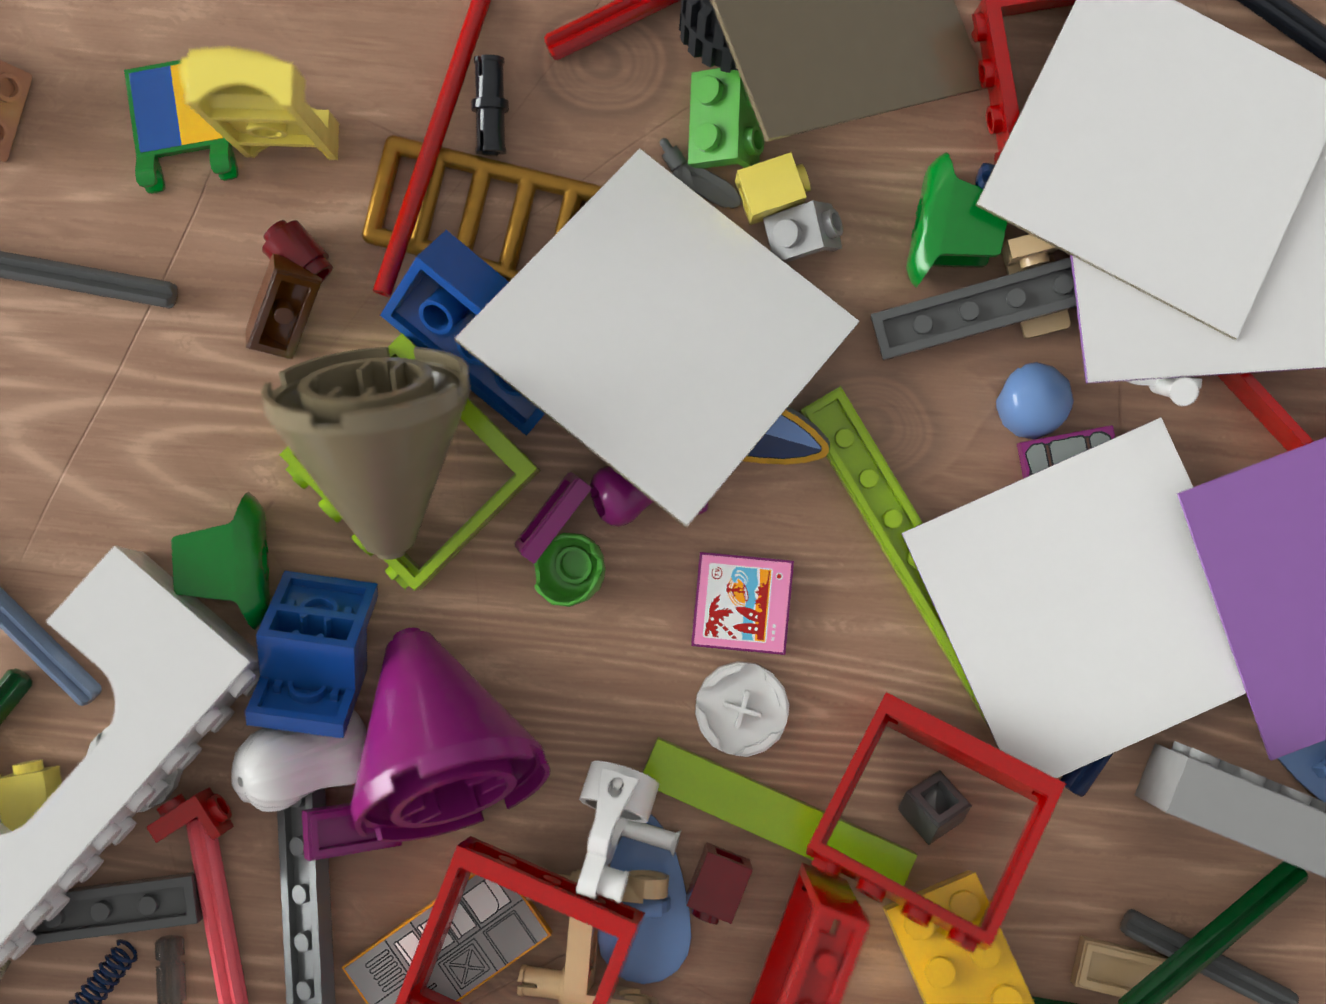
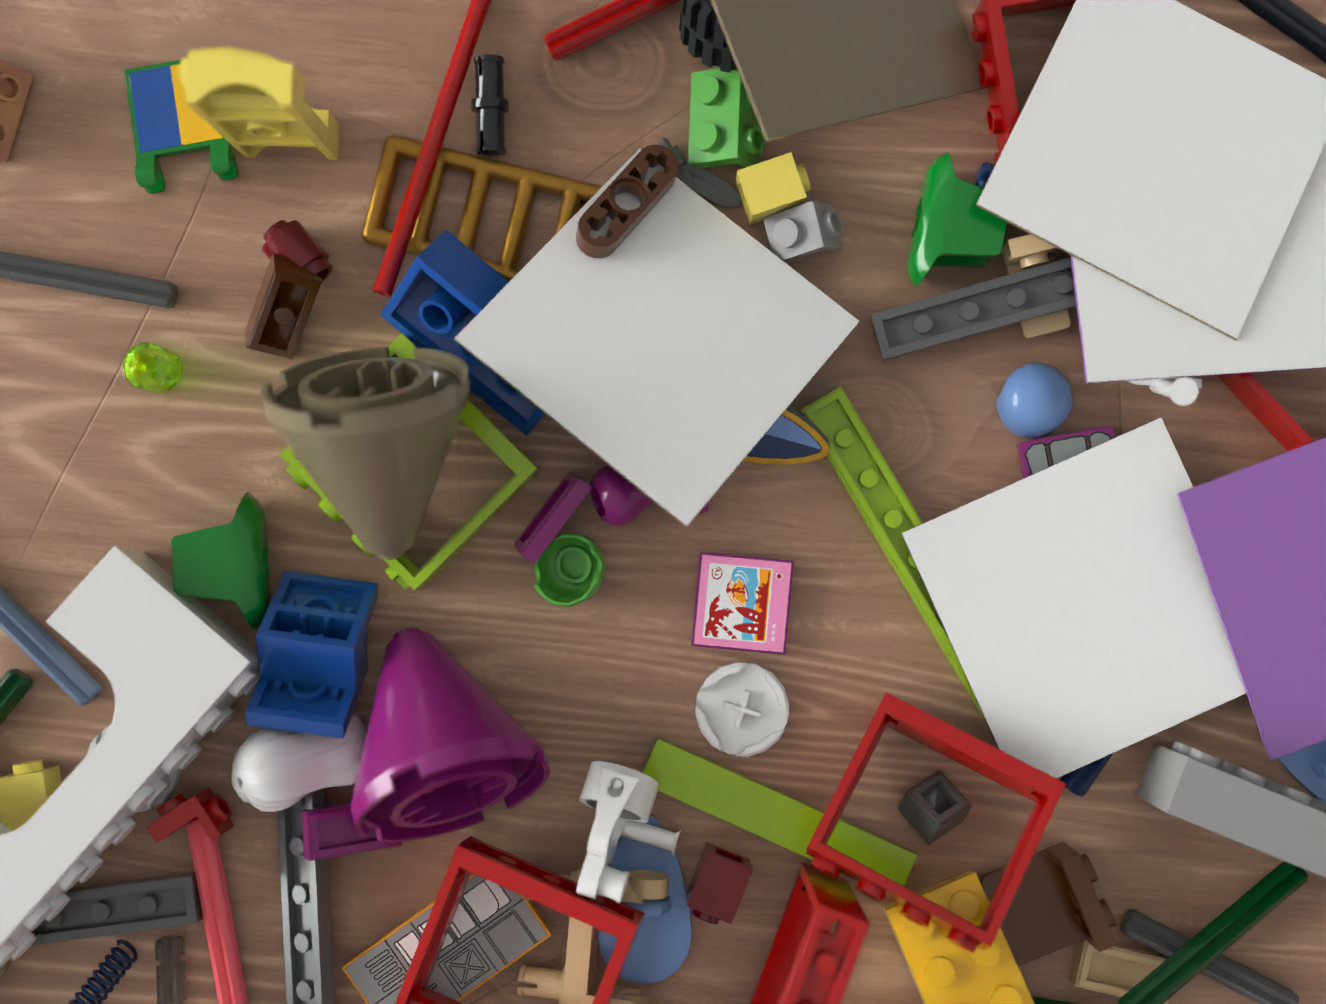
(163, 368): none -> clear neon green wheel
(624, 220): none -> reddish brown beam
(1054, 905): none -> reddish brown bracket

